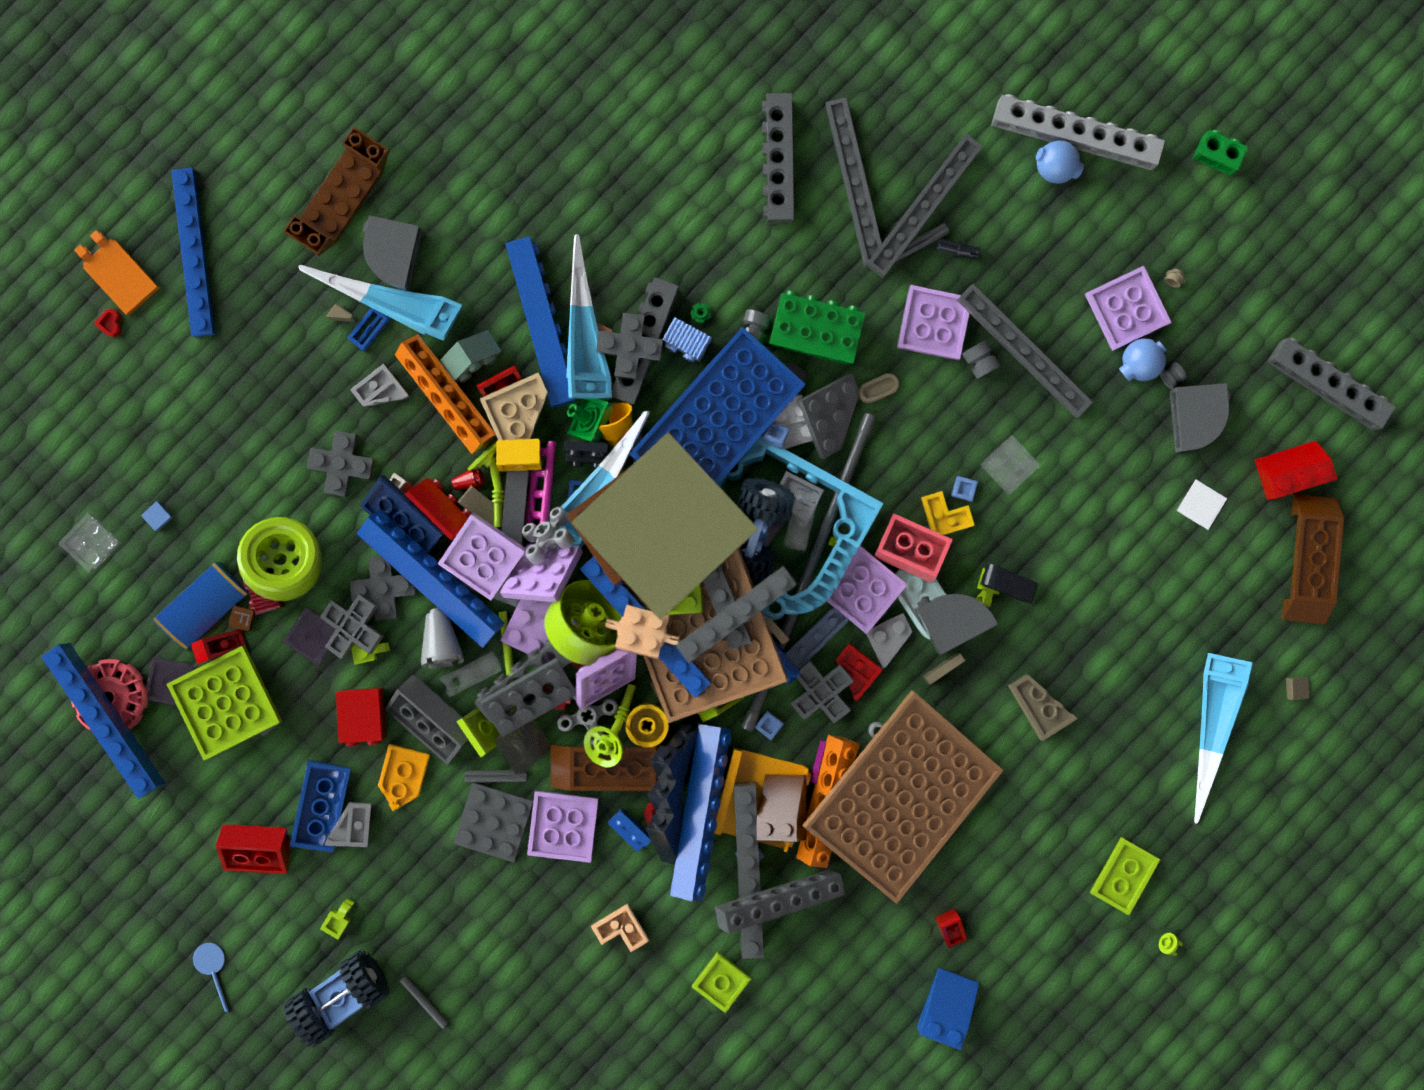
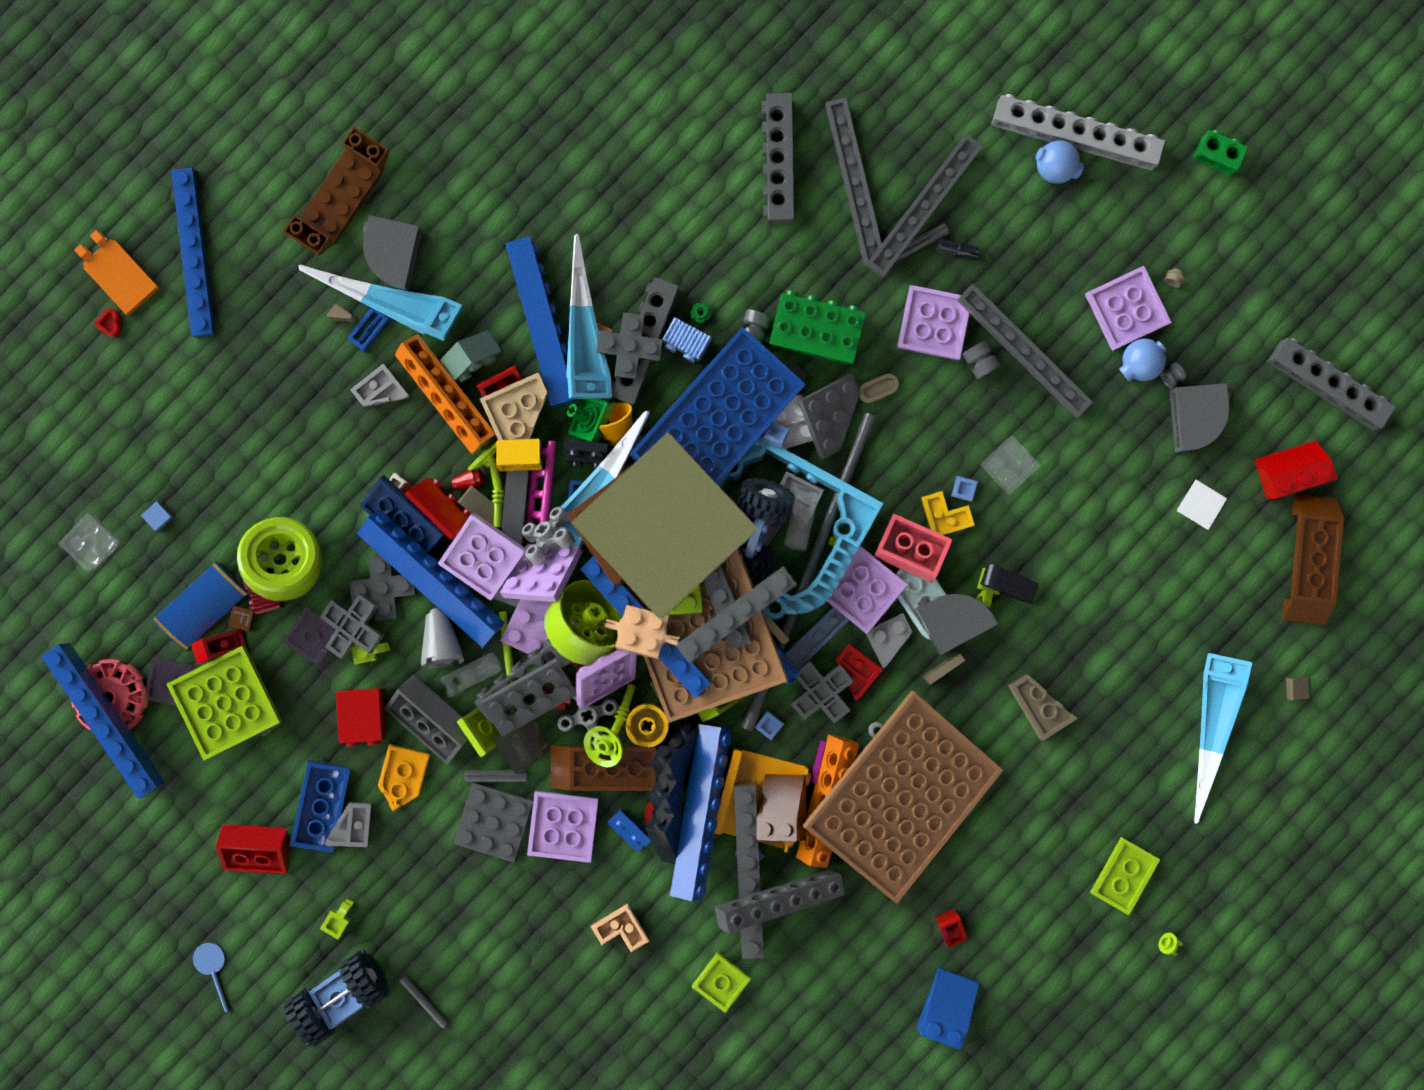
(340, 463): dark grey plate -> none

